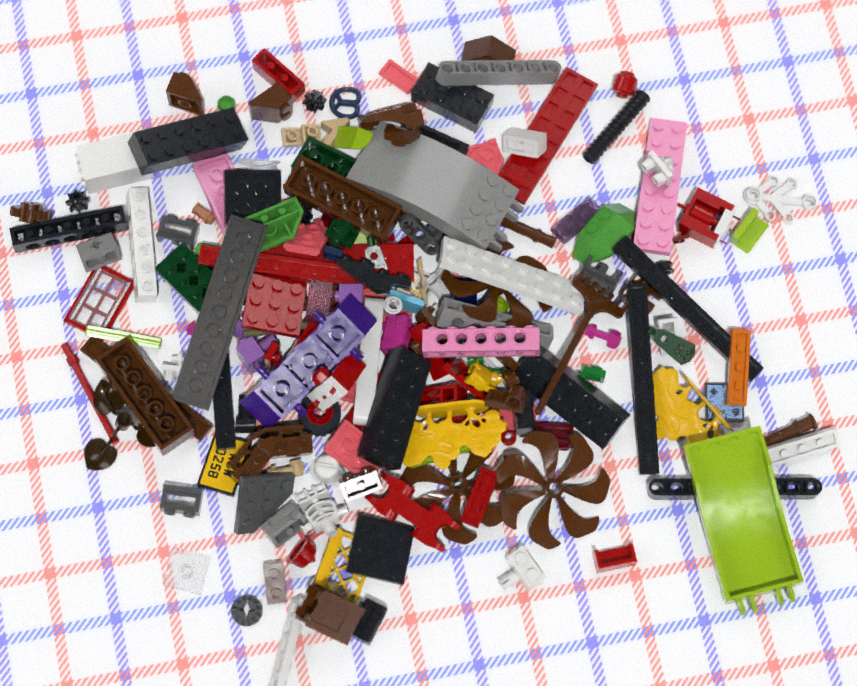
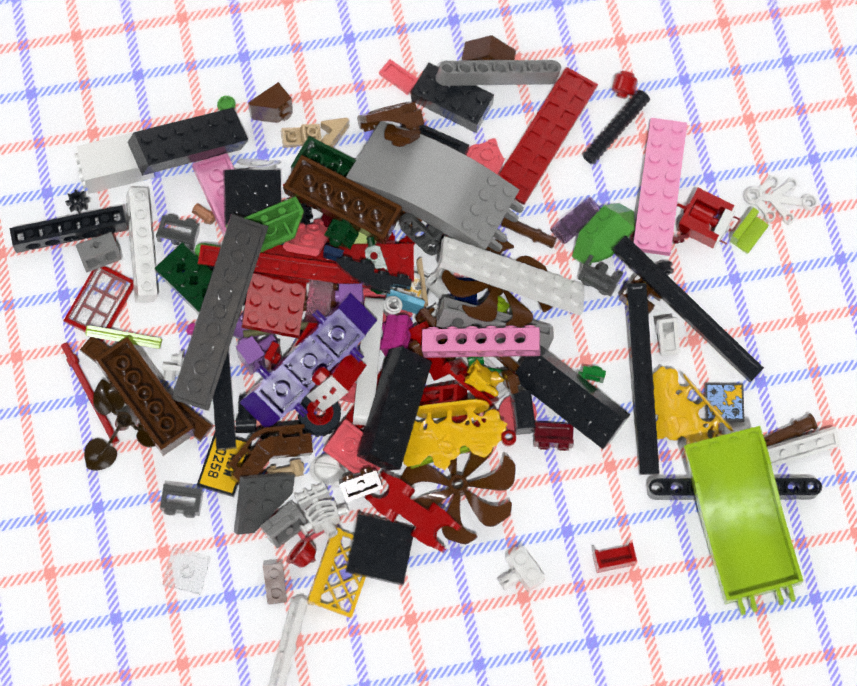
(30, 212): reddish brown gear -> none
(183, 94): reddish brown slope -> none
(252, 617): dark grey gear -> none
(274, 71): red brick -> none
(314, 101): black gear -> none
(329, 613): reddish brown container -> none
(345, 102): dark blue piece -> none
(352, 138): lime brick -> none
(369, 622): black brick -> none
(479, 498): red tile -> none
(513, 401): reddish brown plate -> none
(519, 466): reddish brown piece -> none
(524, 142): white panel -> none
(595, 303): reddish brown piece -> none
(613, 338): dark pink bar -> none
(661, 166): white hips -> none
(671, 344): dark green piece -> none
(738, 367): orange tile -> none

